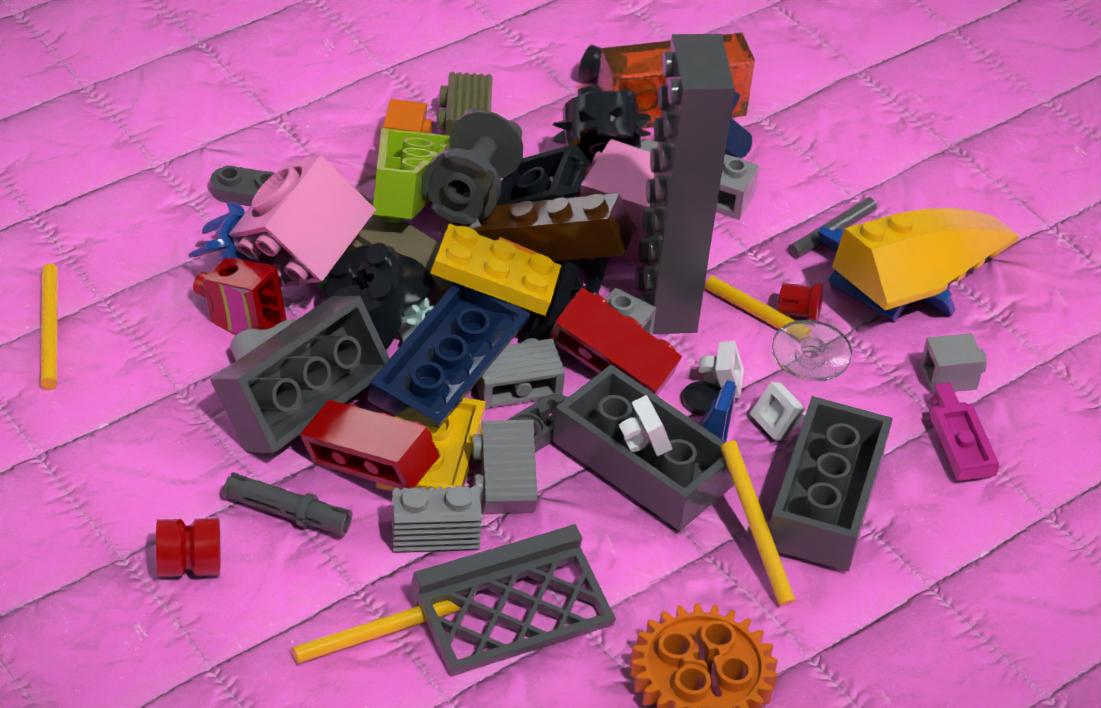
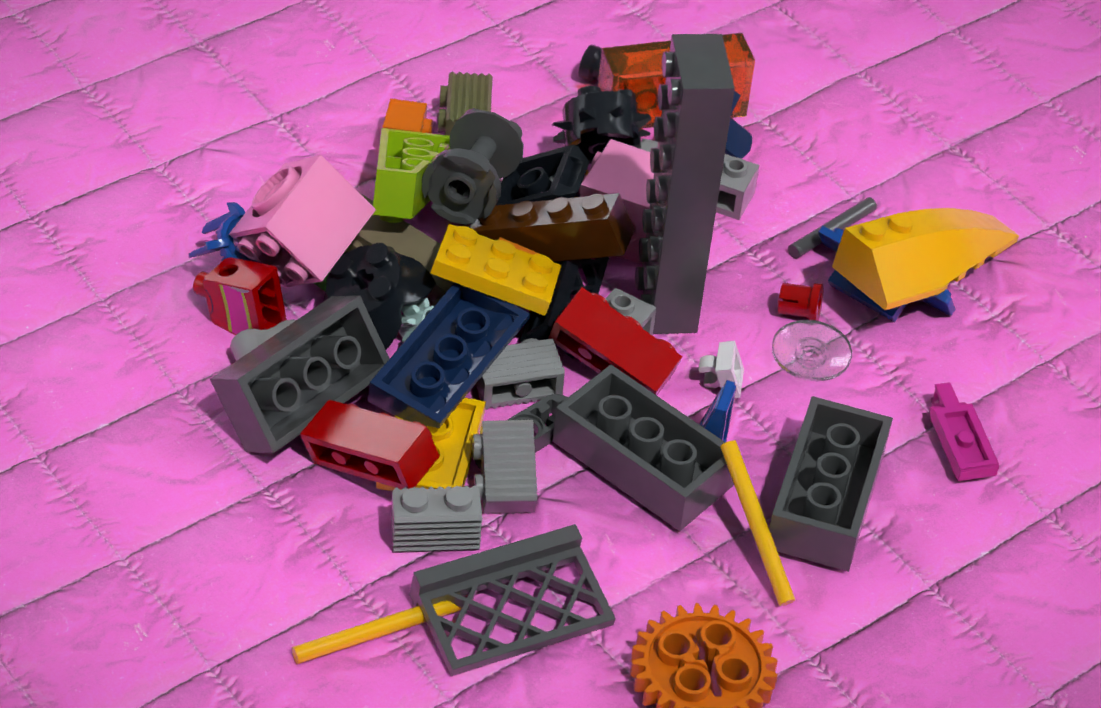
(49, 326): yellow bar -> none
(188, 547): red wheel -> none
(237, 184): dark grey plate -> none
(301, 508): dark grey pin -> none
(645, 428): white tile -> none
(699, 396): black piece -> none
(747, 302): yellow bar -> none
(778, 411): white tile -> none
(954, 361): brick -> none

